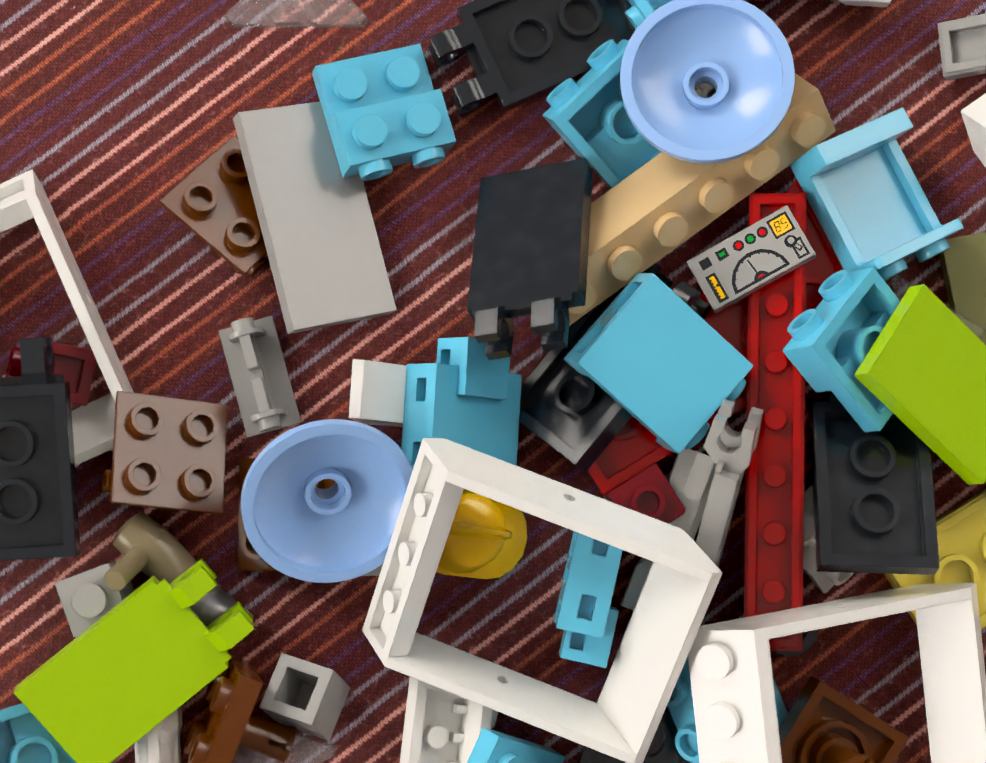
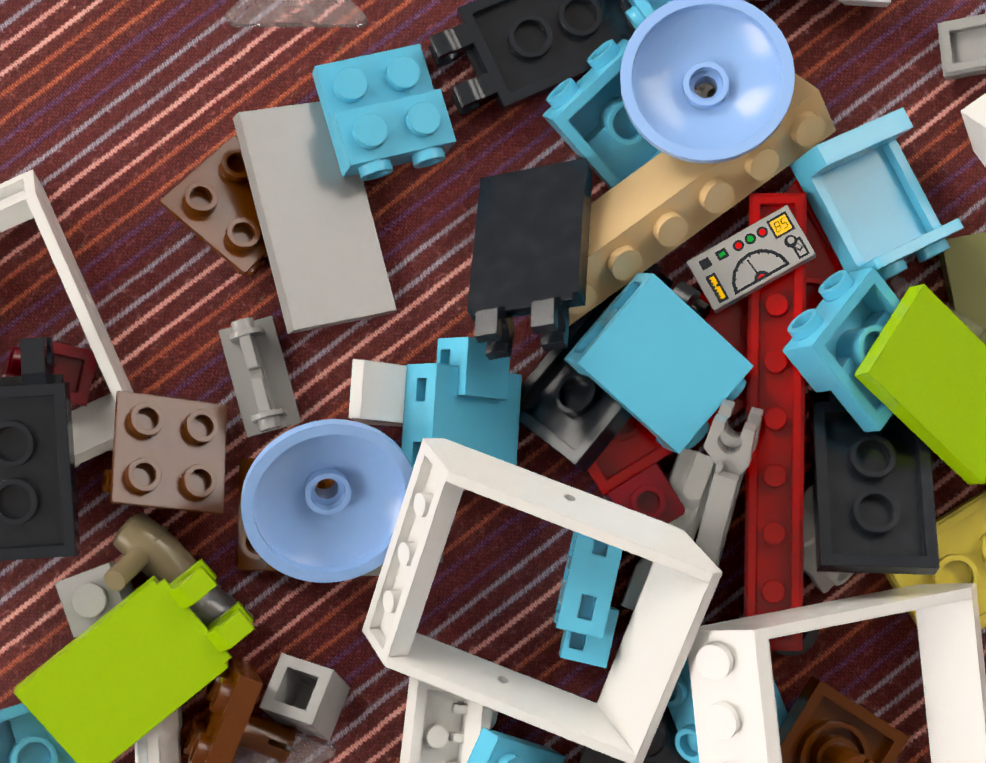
(483, 539): yellow piece -> none

